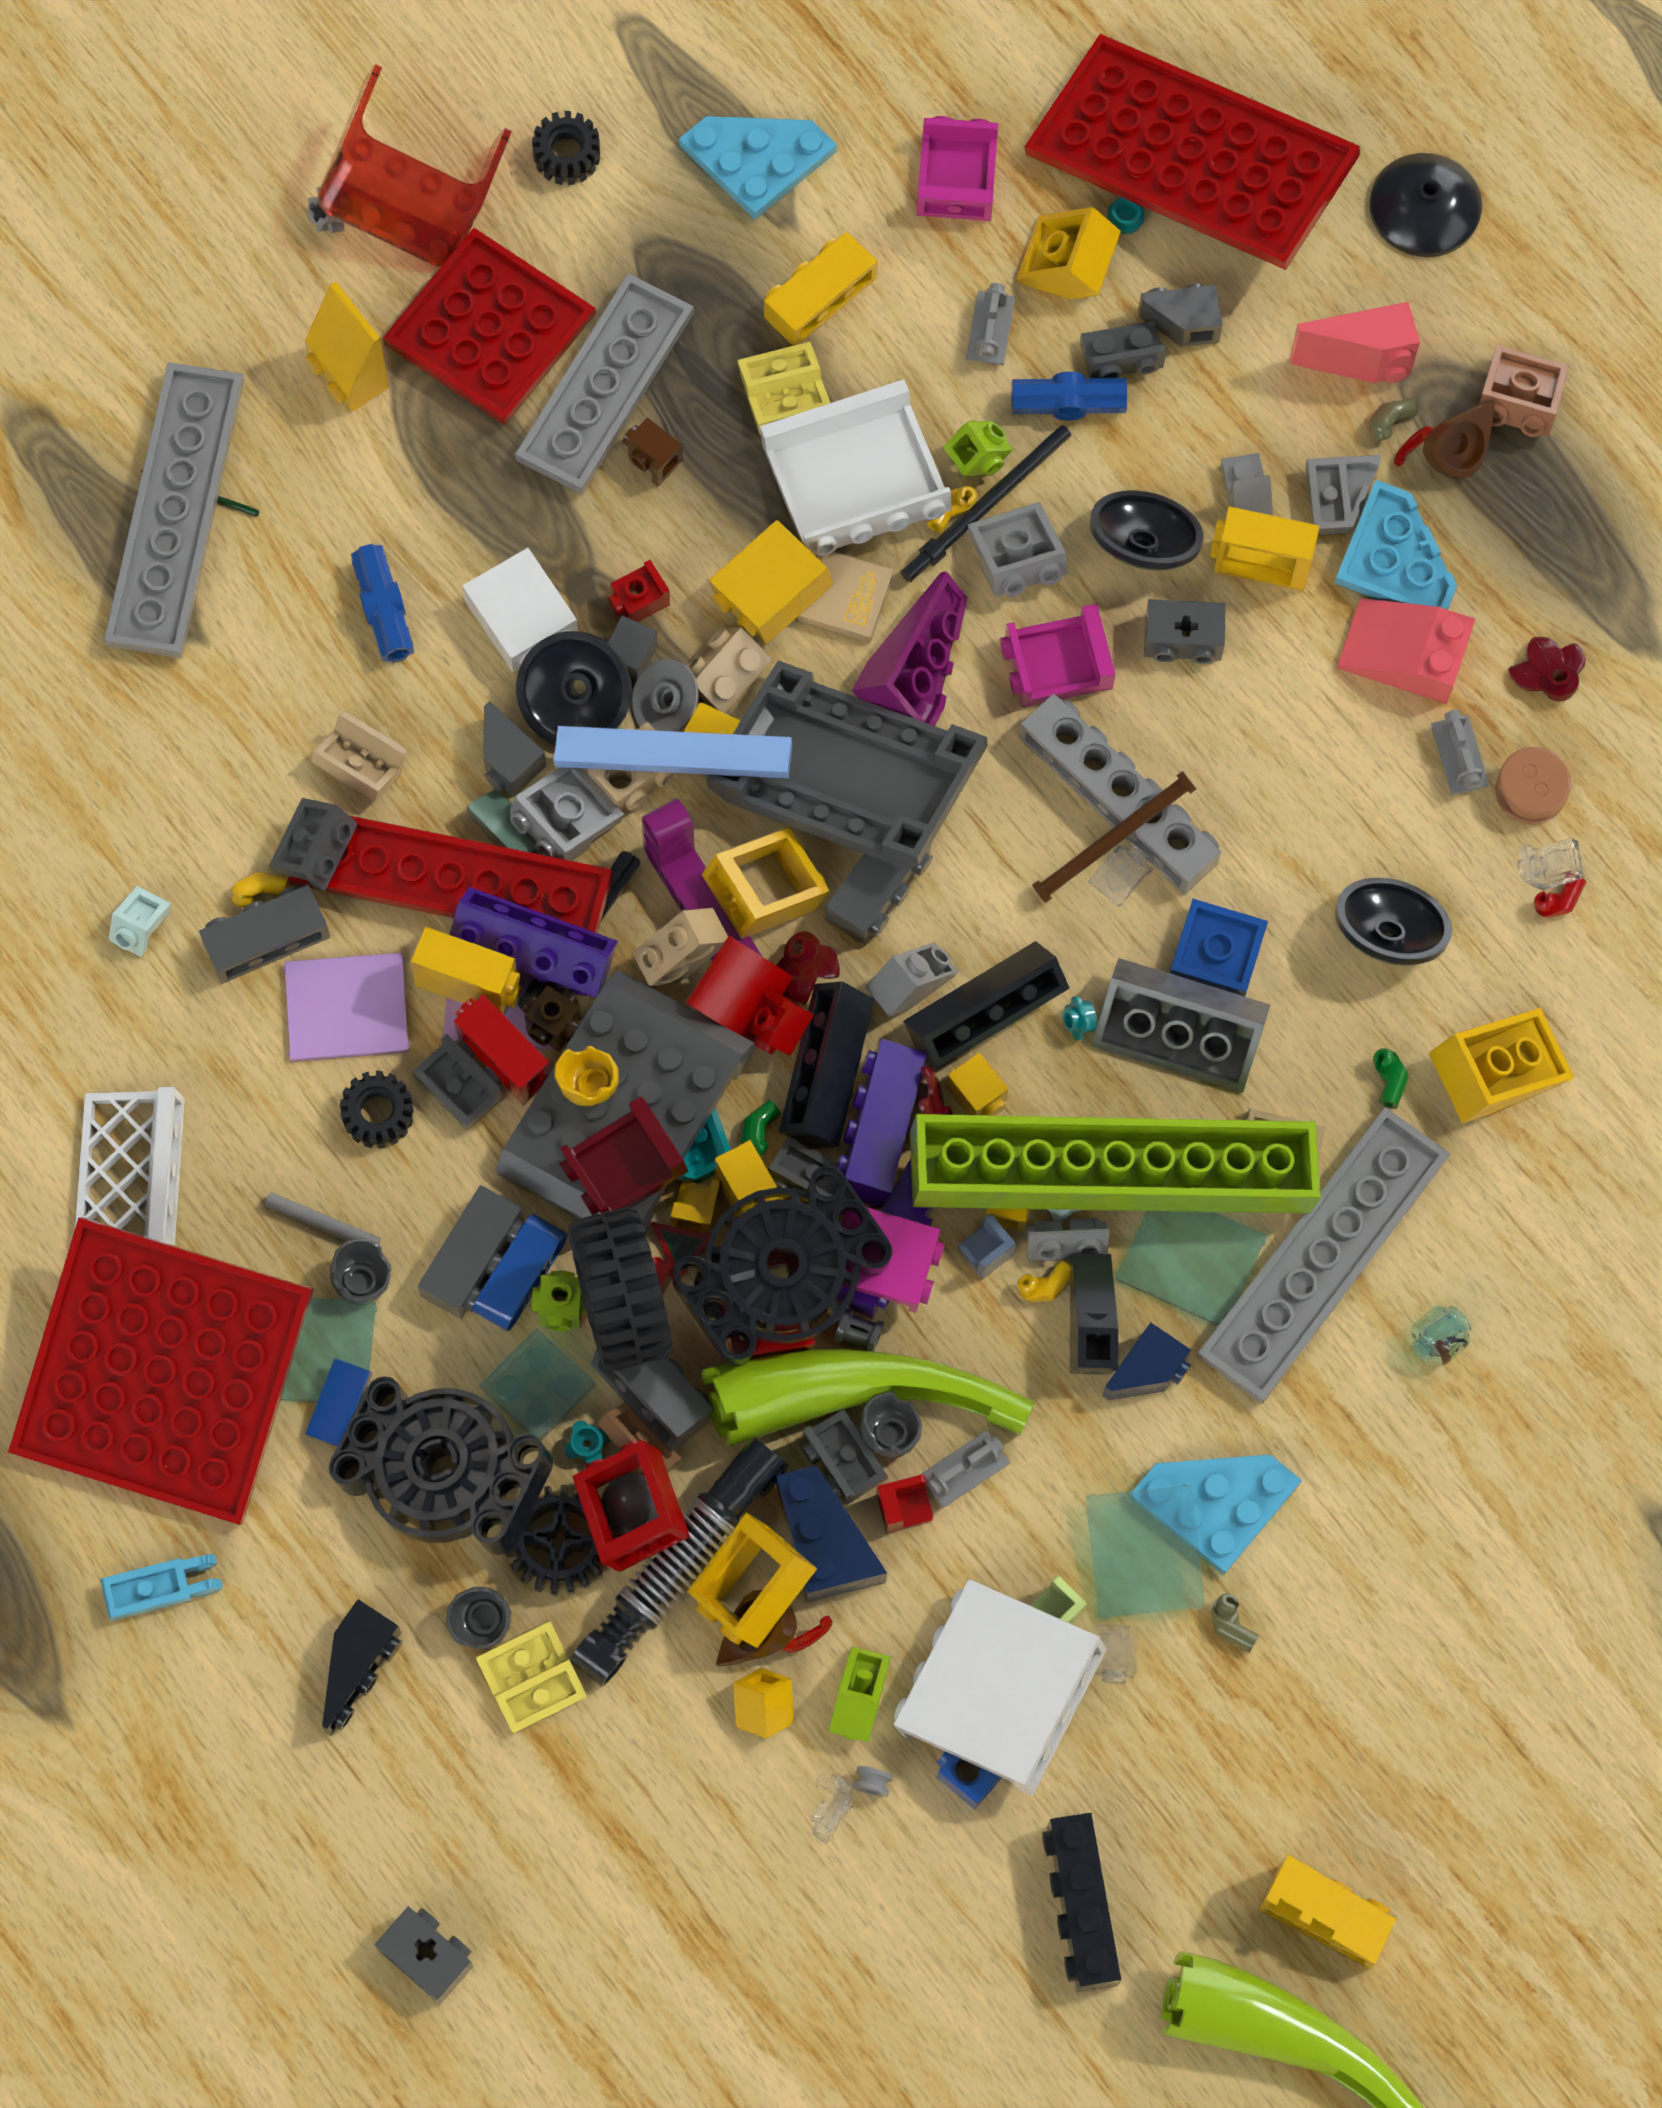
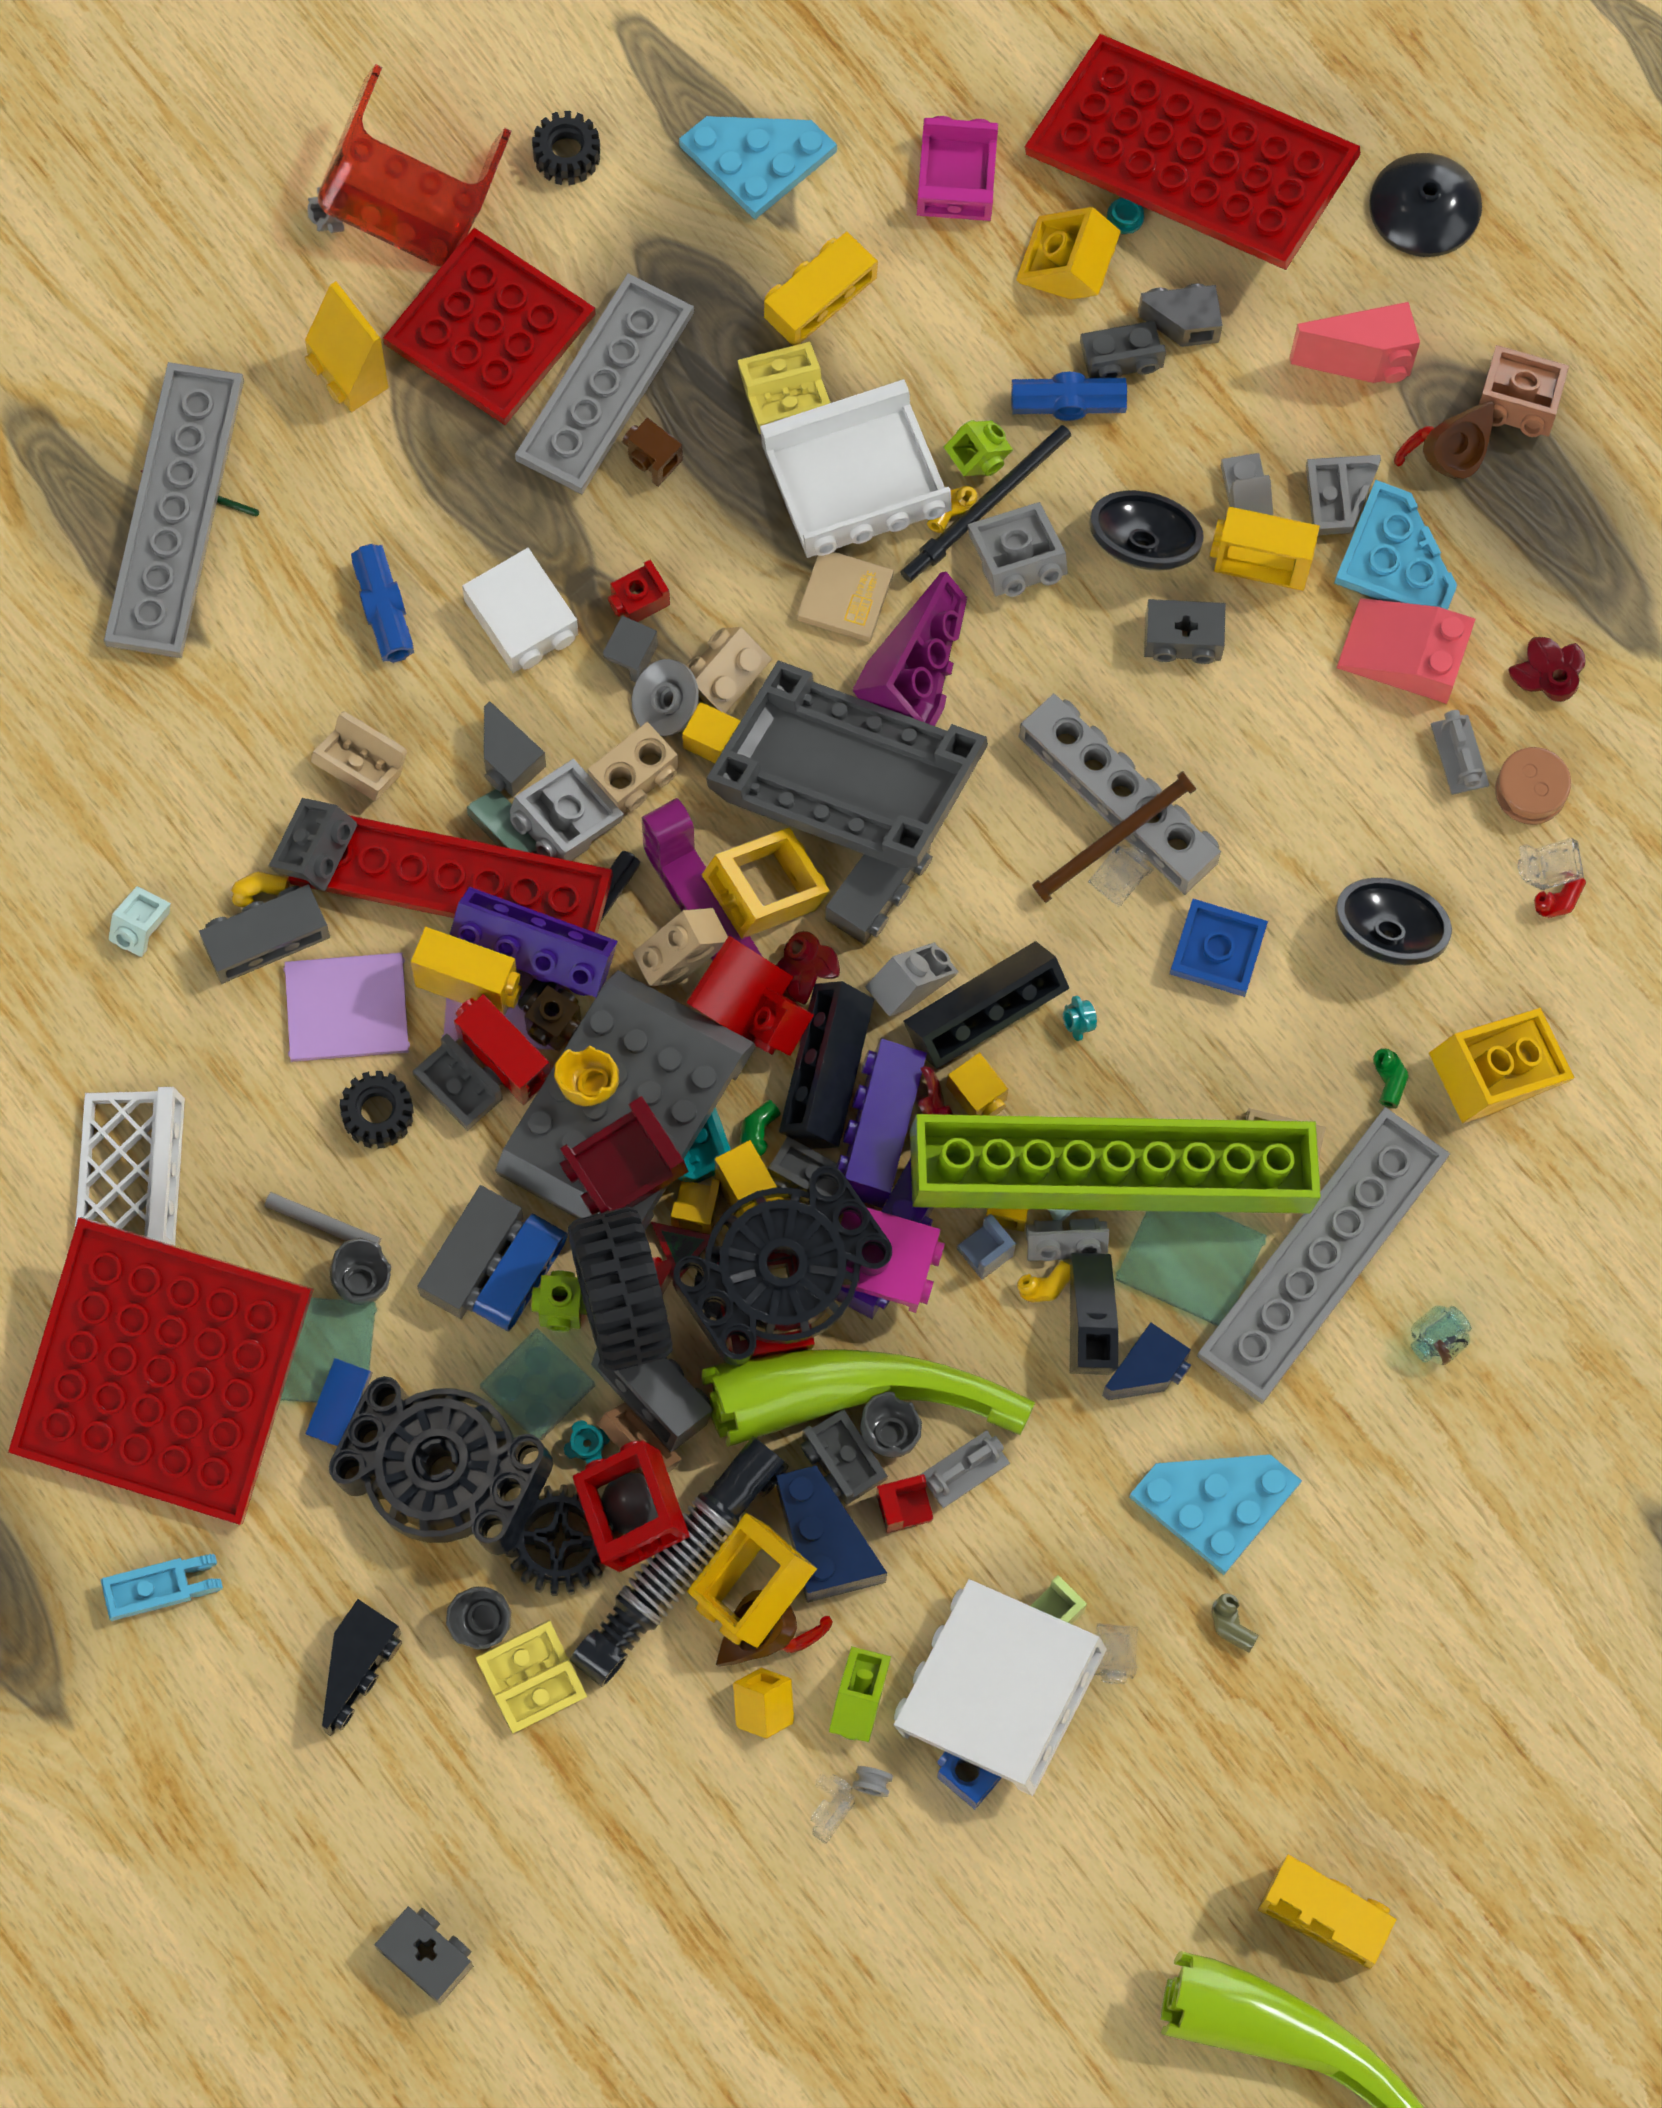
(548, 678): black dish -> none
(673, 752): light blue tile -> none
(770, 583): yellow brick -> none
(858, 1331): dark grey bush -> none
(991, 325): light grey hinge -> none
(1059, 658): dark pink panel -> none
(1083, 1901): black brick -> none
(1145, 1551): clear light blue piece -> none
(1180, 1025): flat silver slope -> none
(1388, 414): olive arm -> none

